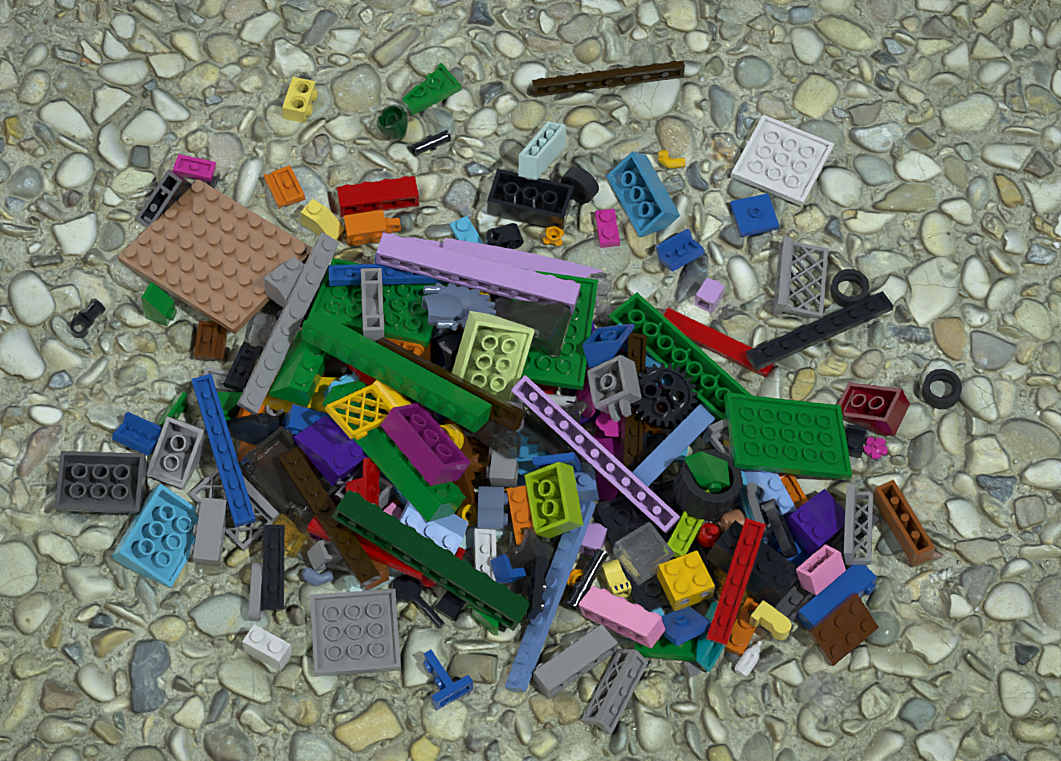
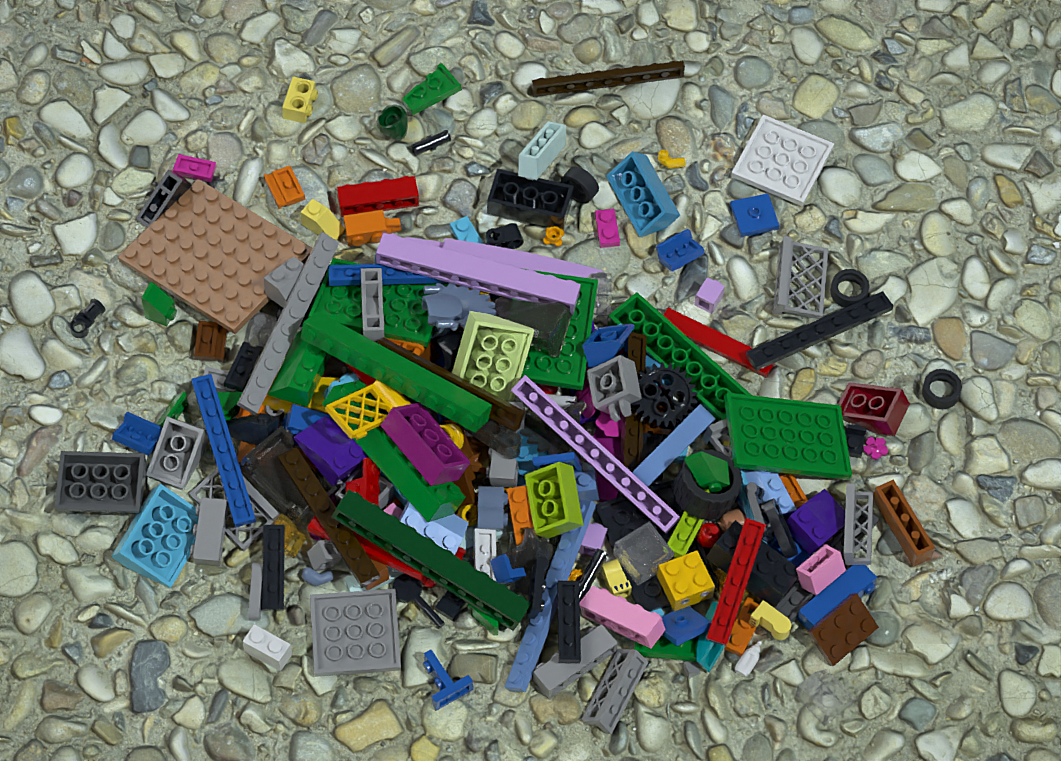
(568, 622): none -> black plate

